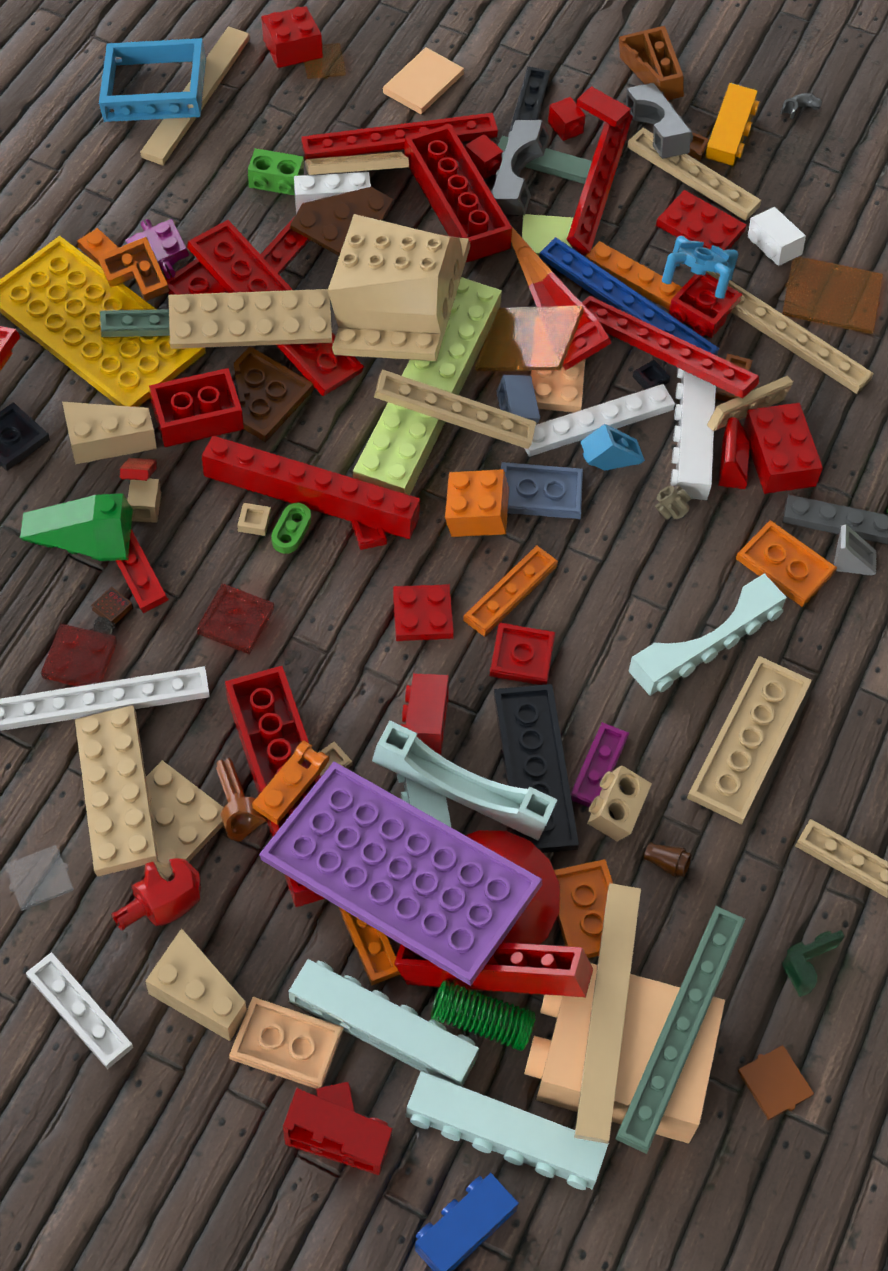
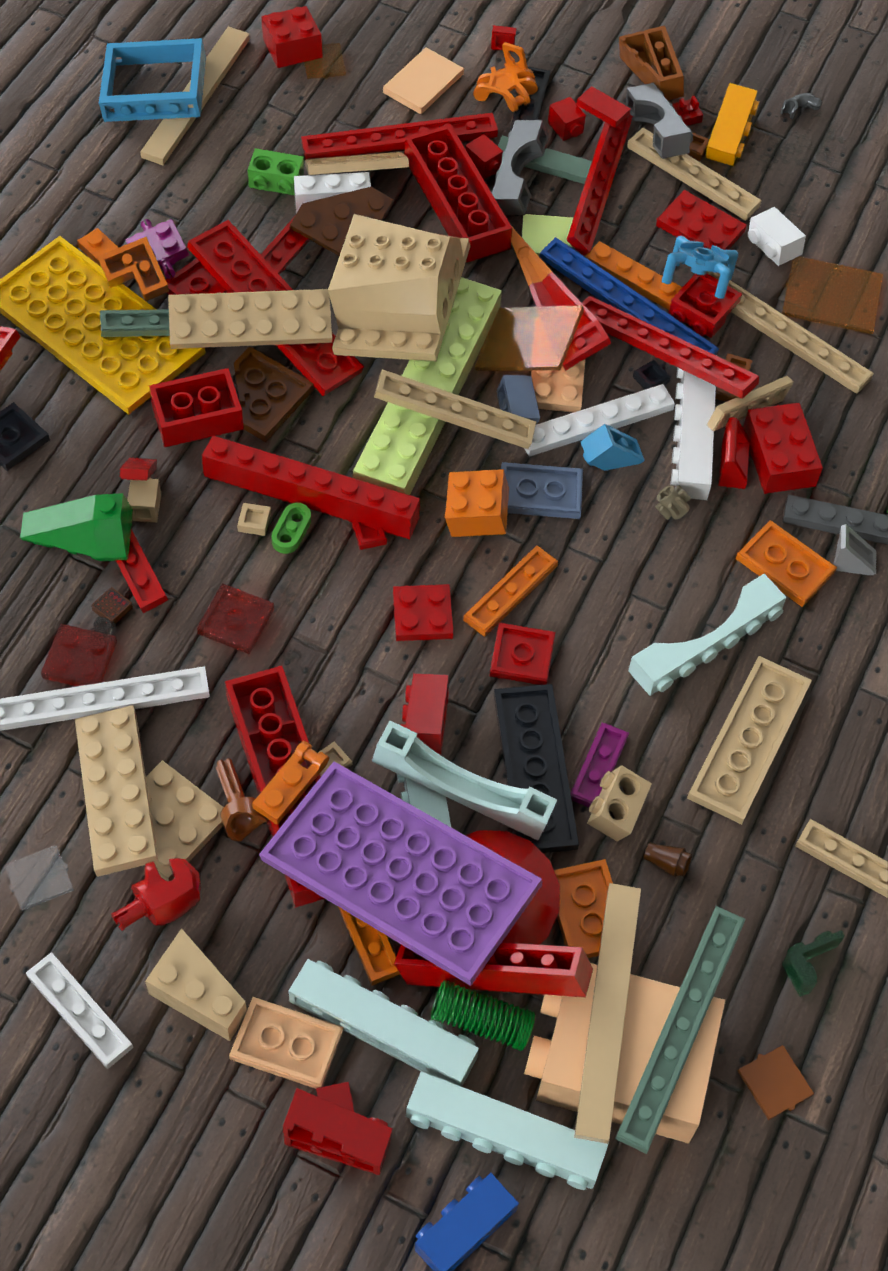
(107, 430): tan wedge -> none
(502, 34): none -> red tile
(513, 76): none -> orange piece
(689, 110): none -> red tile

